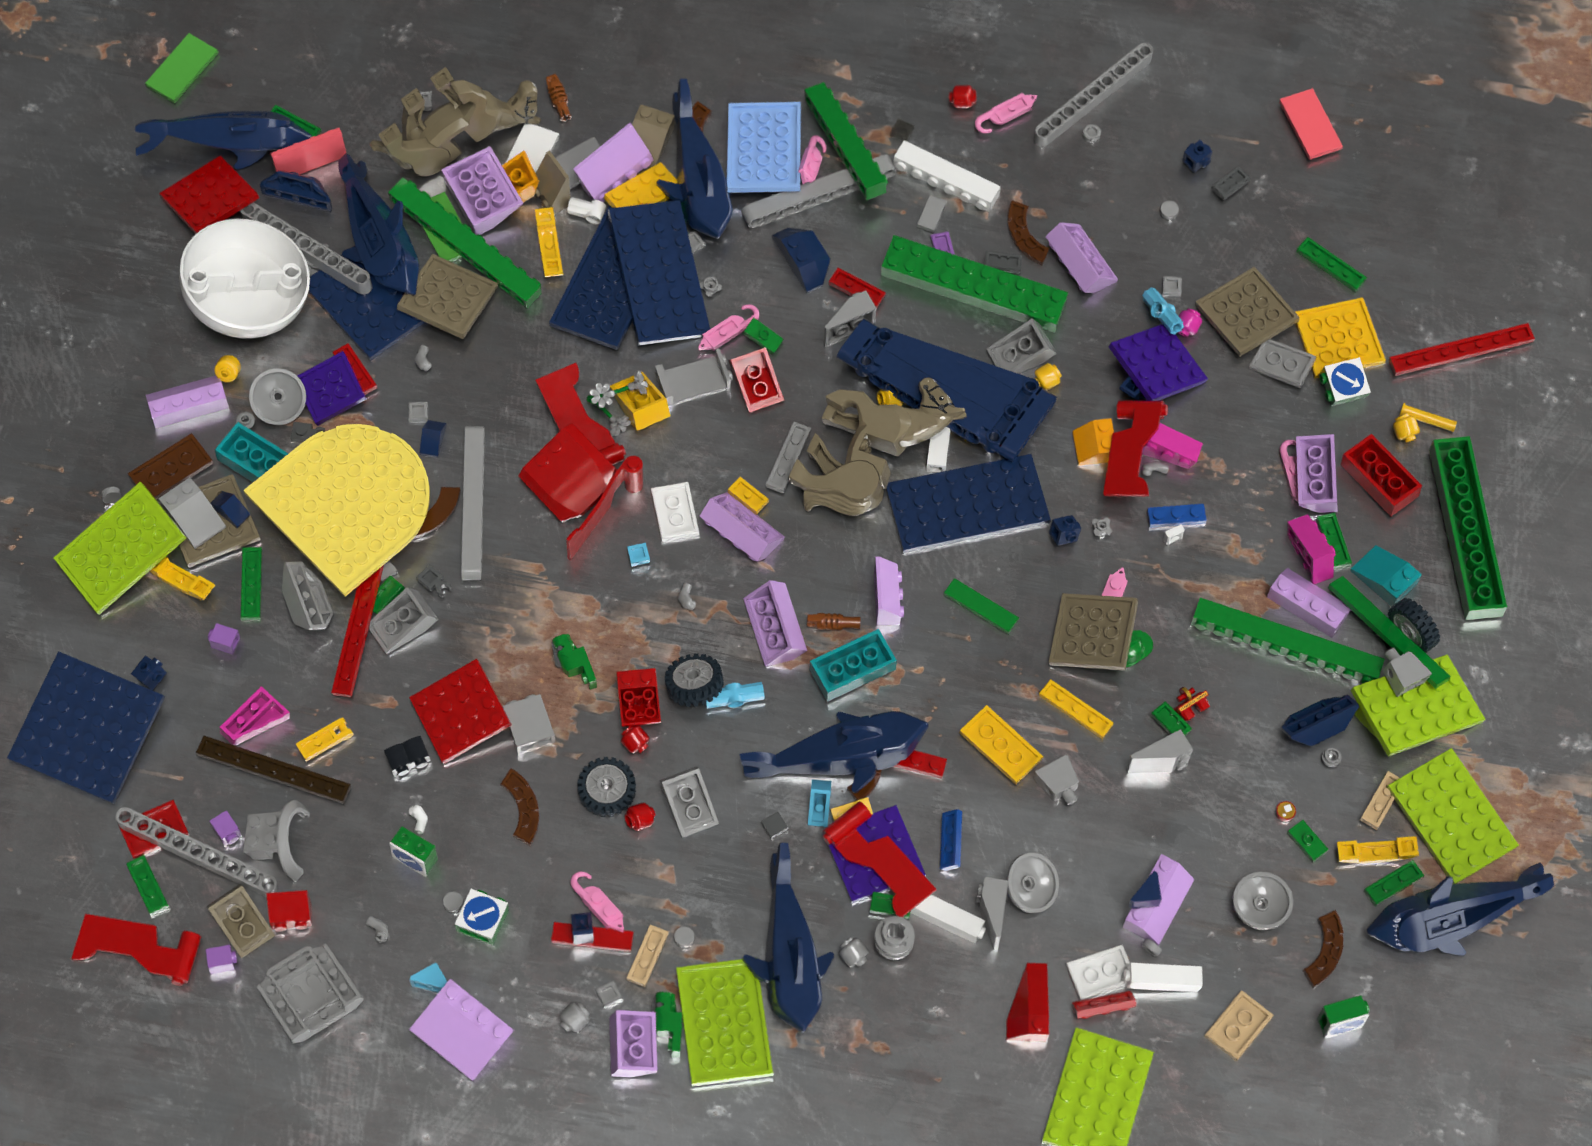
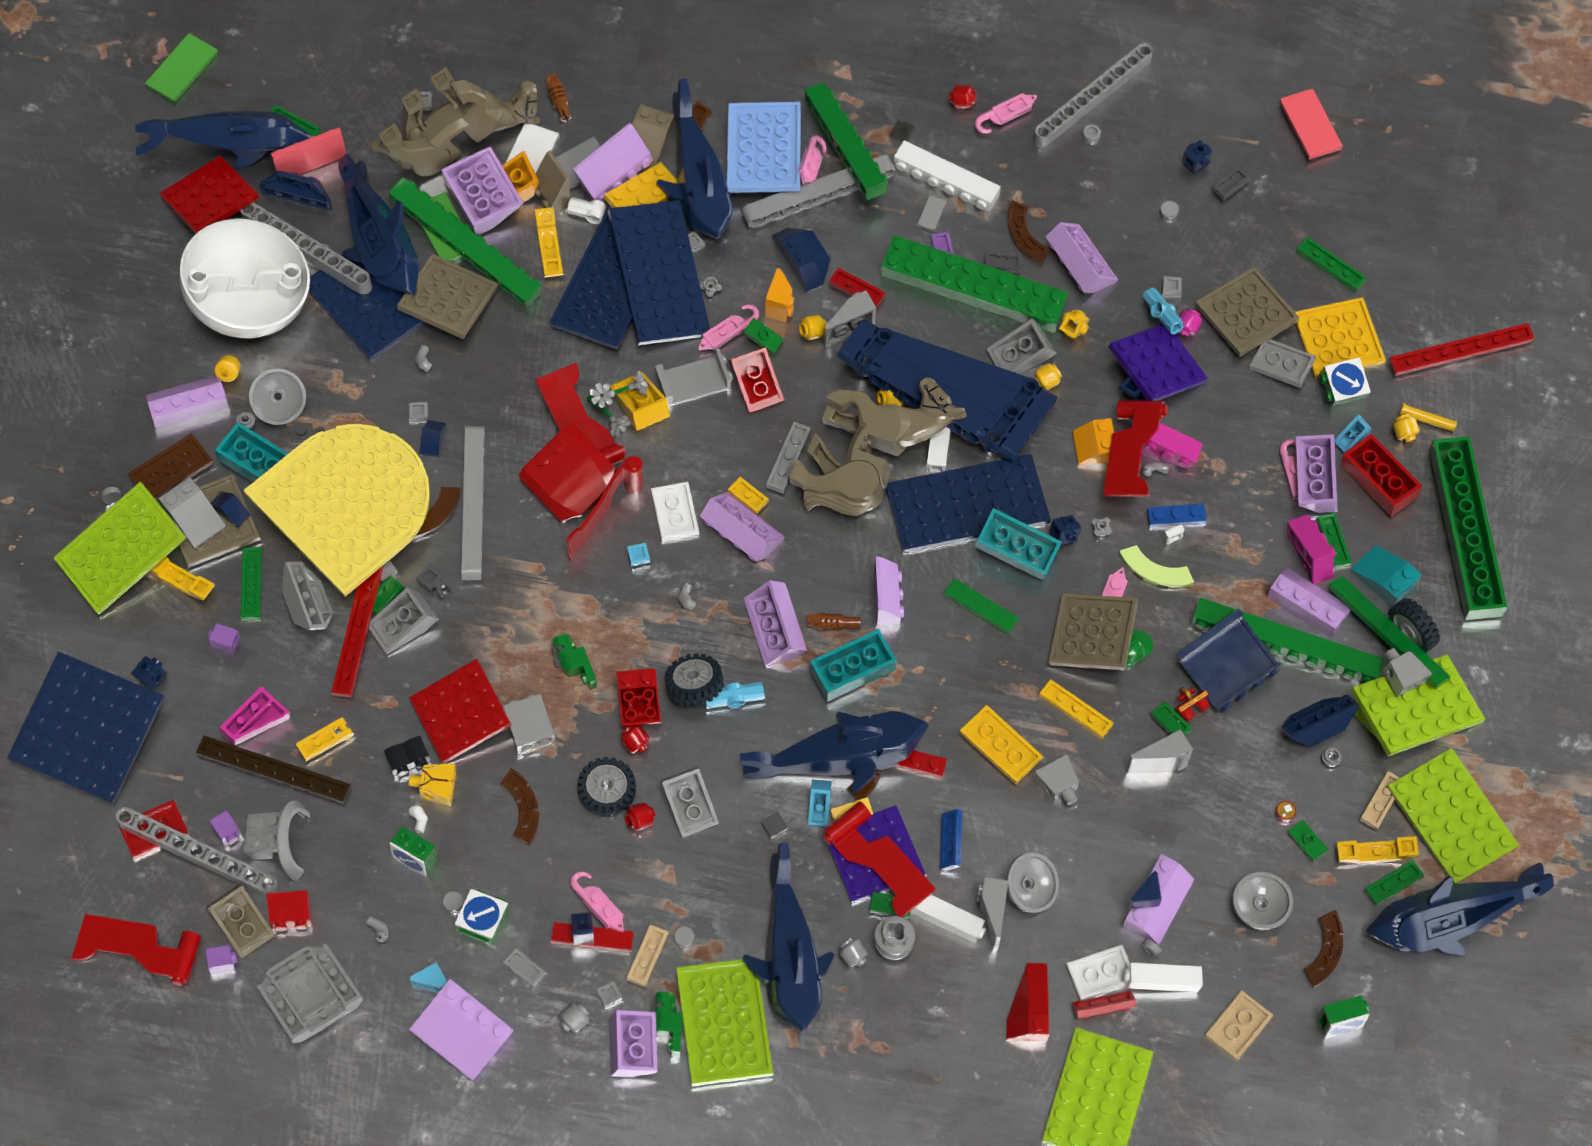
(147, 885): green tile -> none
(331, 388): dark purple plate -> none
(364, 378): red plate -> none
(436, 782): none -> yellow torso
(524, 968): none -> light grey tile
(779, 298): none -> light orange slope
(812, 327): none -> yellow head
(1017, 544): none -> teal brick
(1069, 324): none -> yellow brick
(1153, 572): none -> yellowish green tile
(1228, 661): none -> dark blue panel
(1354, 433): none -> medium azure slope

